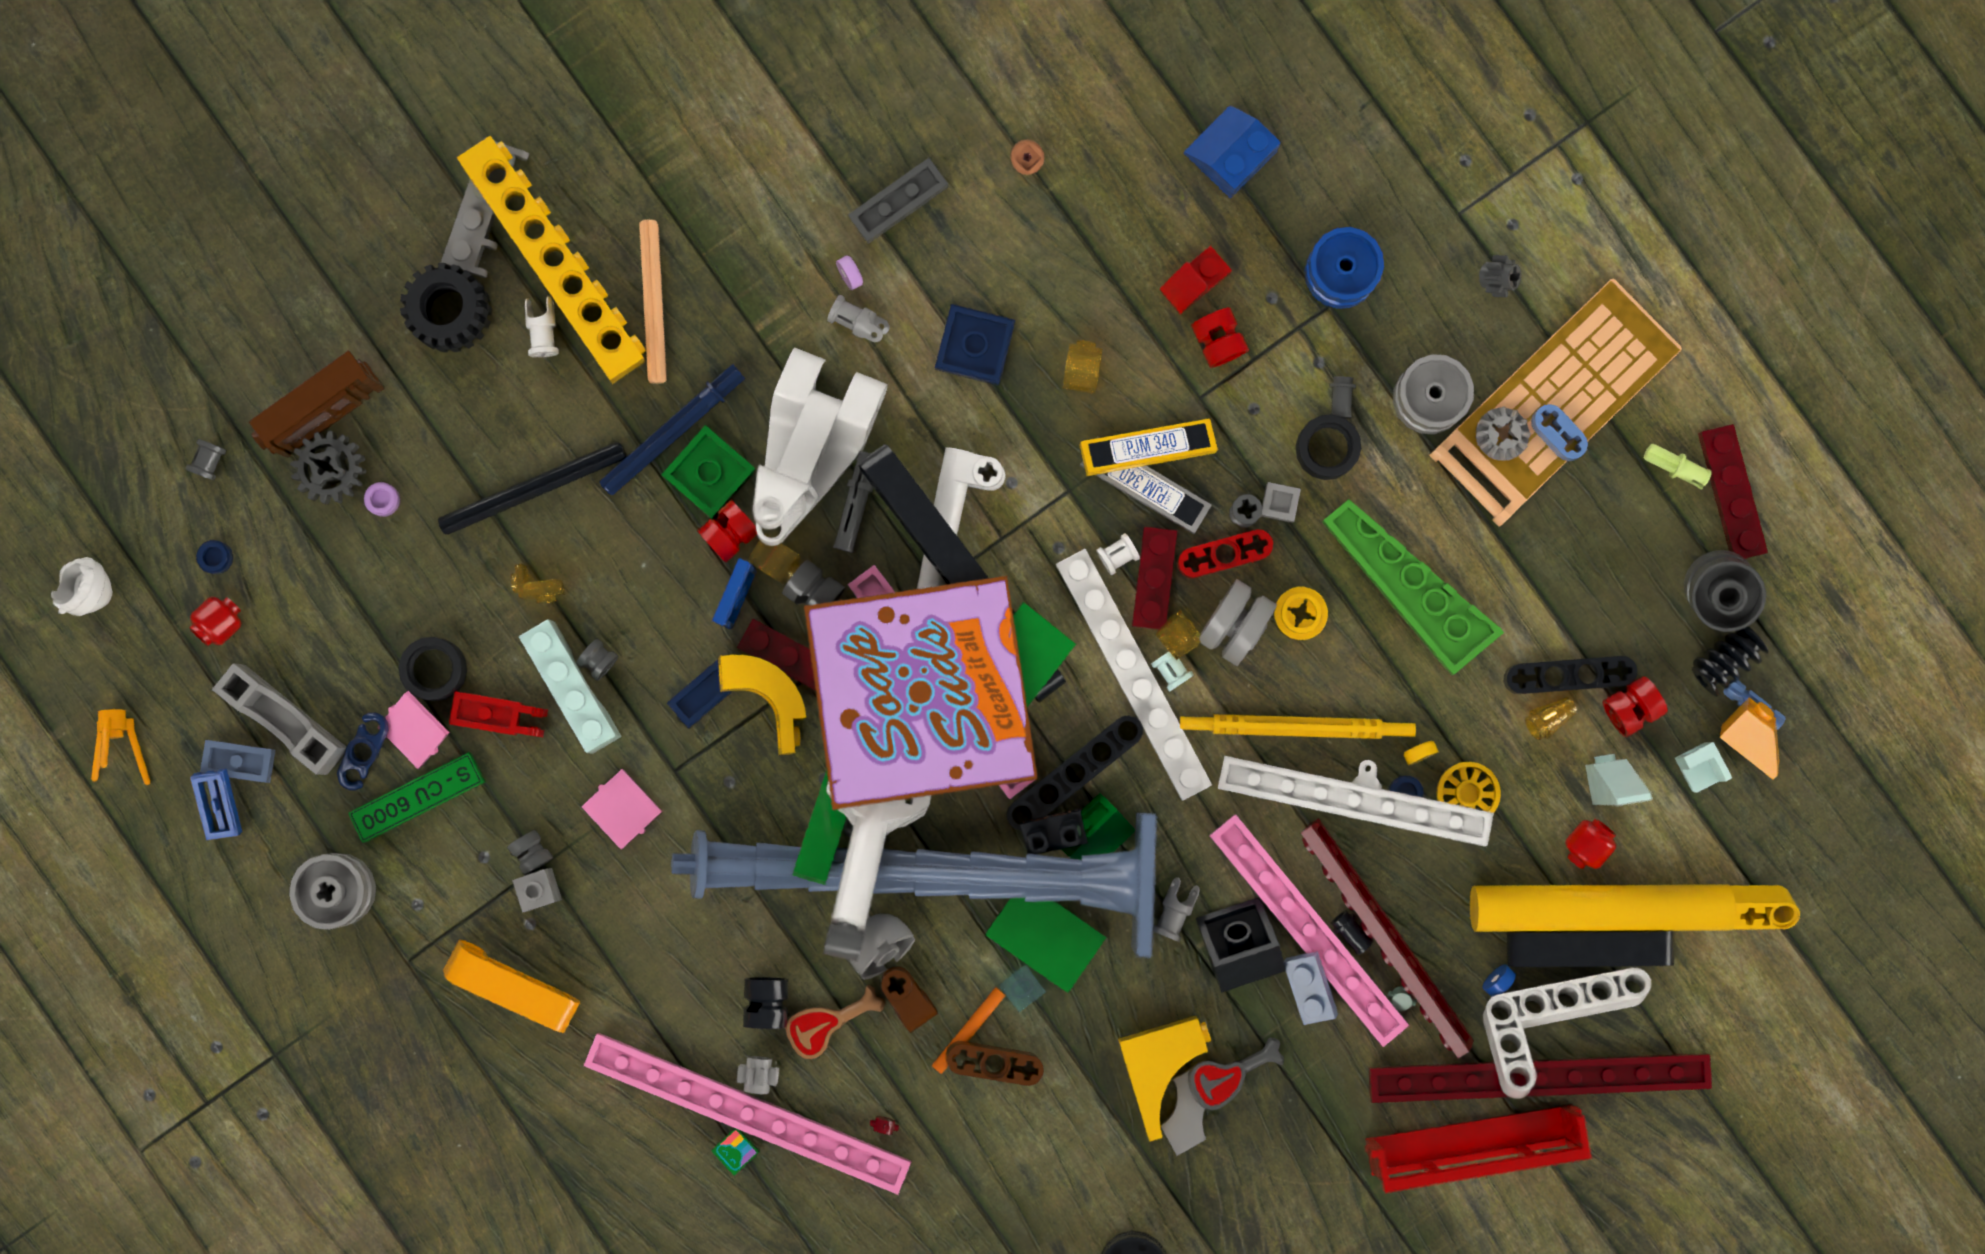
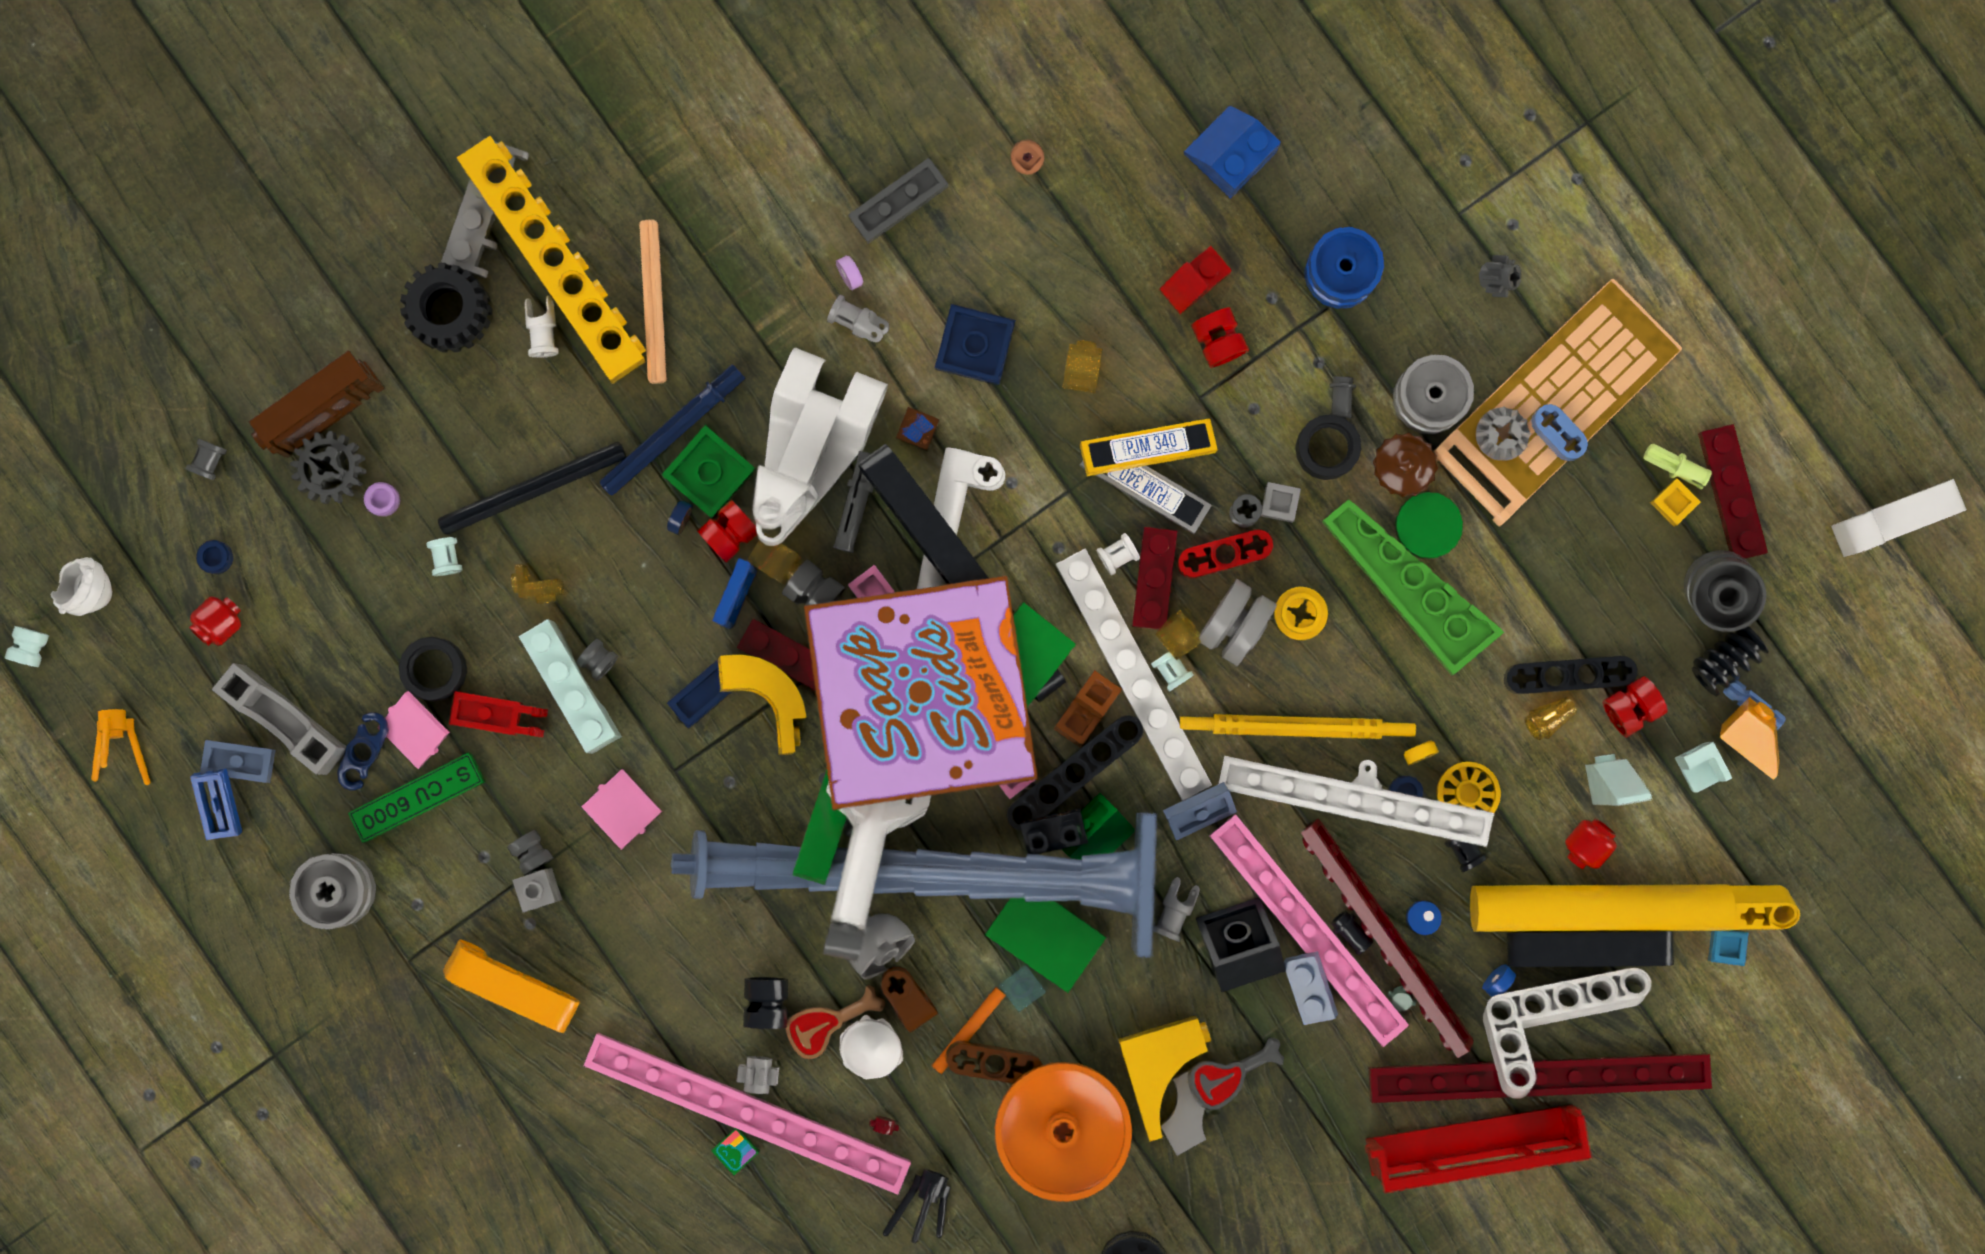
(26, 646): none -> light aqua wheel
(444, 556): none -> light aqua bush
(679, 517): none -> dark blue tile
(870, 1048): none -> white hair
(917, 429): none -> reddish brown tile
(931, 1187): none -> black plant
(1063, 1131): none -> orange dish
(1087, 709): none -> dark orange slope
(1200, 811): none -> sand blue plate
(1405, 464): none -> reddish brown piece
(1423, 917): none -> blue tile
(1429, 525): none -> green tile
(1467, 854): none -> black bush
(1675, 502): none -> yellow plate
(1728, 947): none -> dark azure tile
(1898, 518): none -> white beam

